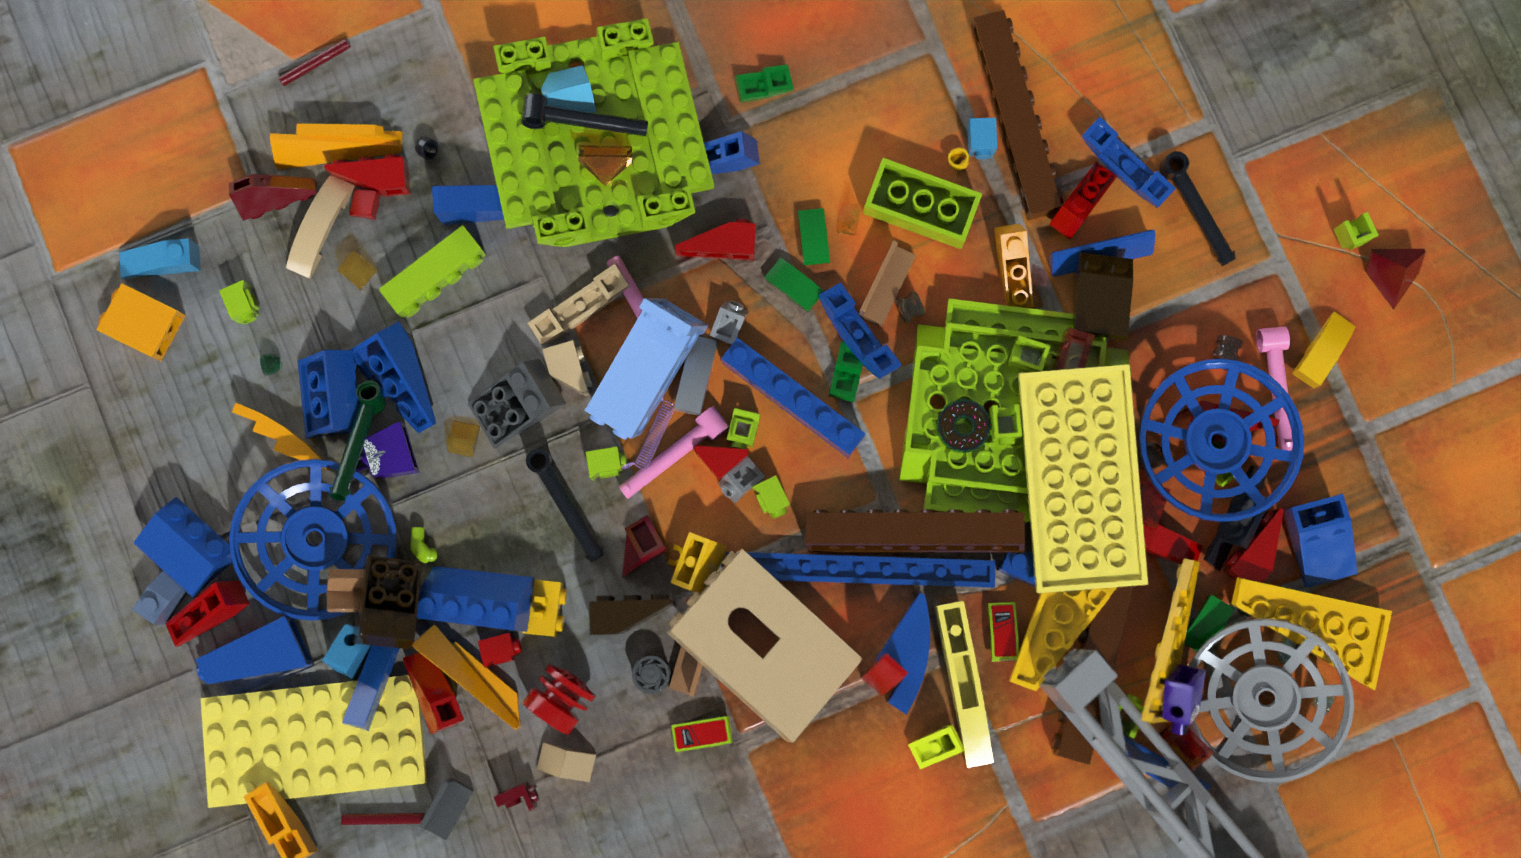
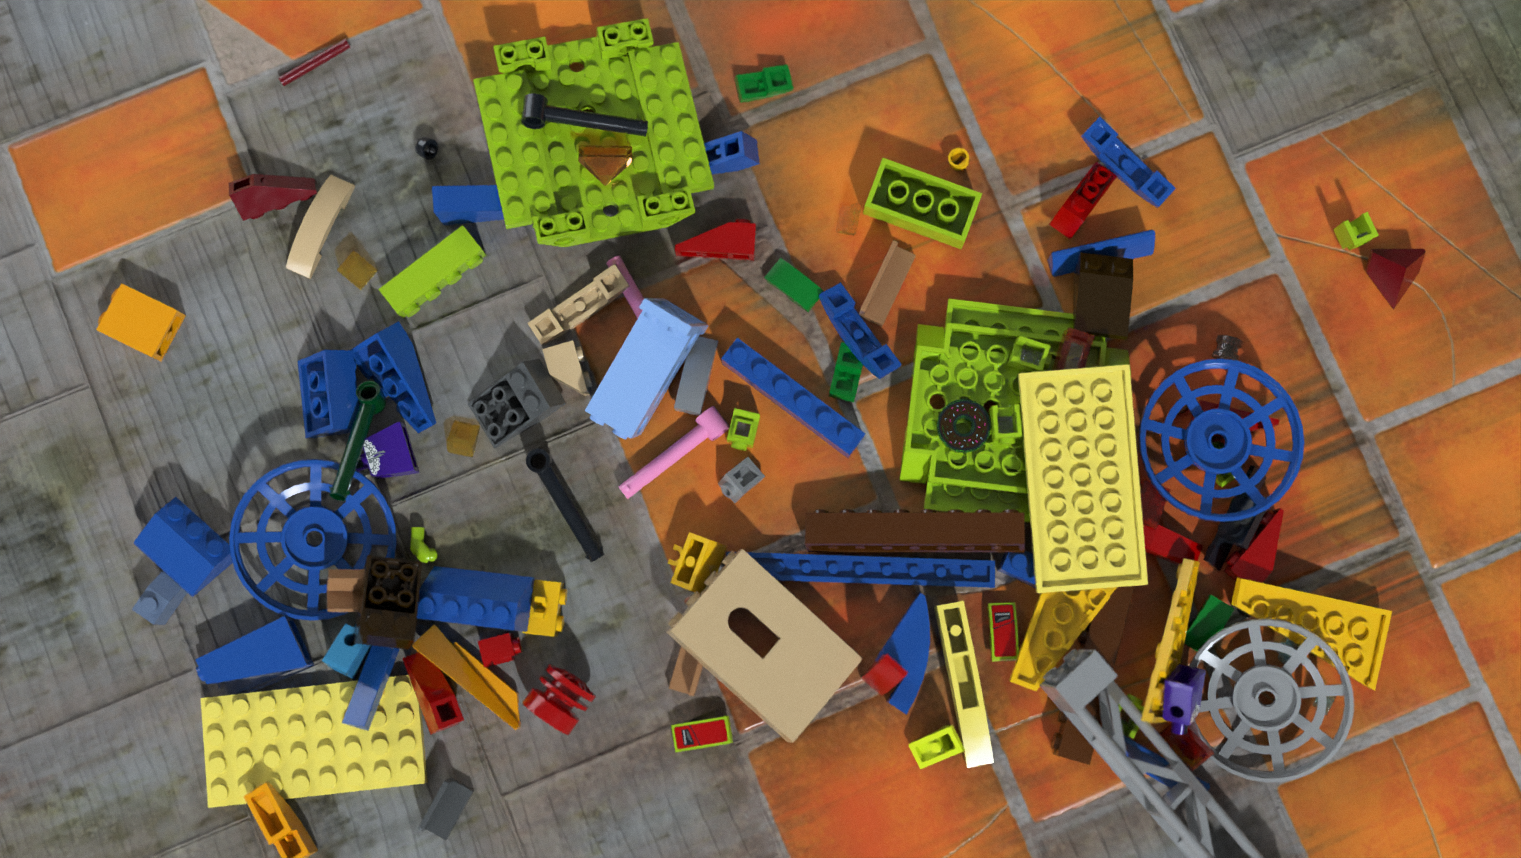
(160, 259): dark azure slope -> none
(207, 611): red slope -> none
(240, 302): lime window -> none
(270, 364): clear green hinge -> none
(287, 441): light orange slope -> none
(330, 142): light orange wedge -> none
(365, 204): red slope -> none
(382, 818): dark red bar -> none
(385, 175): red slope -> none
(512, 796): dark red bracket -> none
(566, 762): tan slope -> none
(569, 89): medium azure slope -> none
(605, 462): lime window -> none
(618, 617): dark brown slope -> none
(631, 463): lavender piece -> none
(641, 545): dark red slope -> none
(651, 674): dark grey wheel -> none
(720, 459): red slope -> none
(729, 321): light grey bracket -> none
(771, 497): lime window -> none
(813, 236): green slope -> none
(909, 306): clear smoke wheel -> none
(982, 137): dark azure brick -> none
(1014, 265): light orange slope -> none
(1016, 115): reddish brown brick -> none
(1154, 453): clear smoke wheel -> none
(1197, 206): black piece -> none
(1273, 342): bright pink piece -> none
(1322, 540): blue slope -> none
(1324, 350): yellow slope -> none

